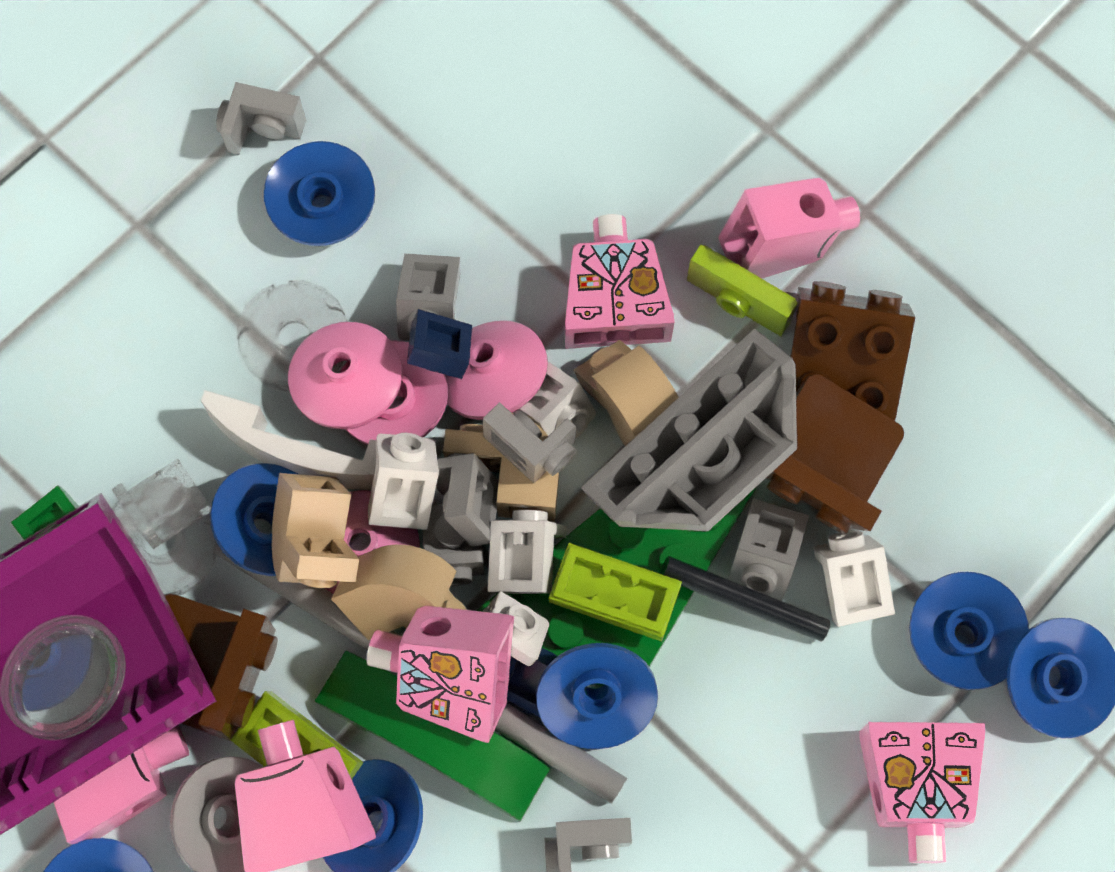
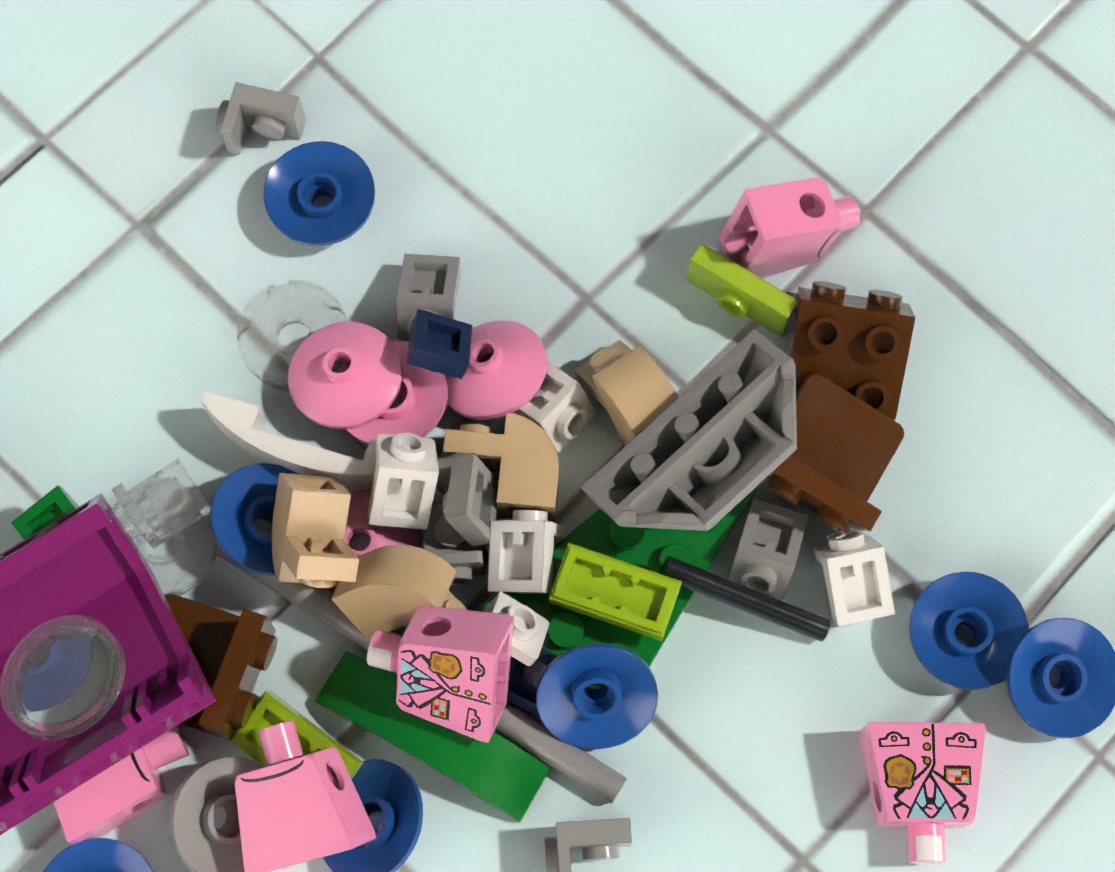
(519, 442): light grey bracket -> none
(616, 290): bright pink torso -> none

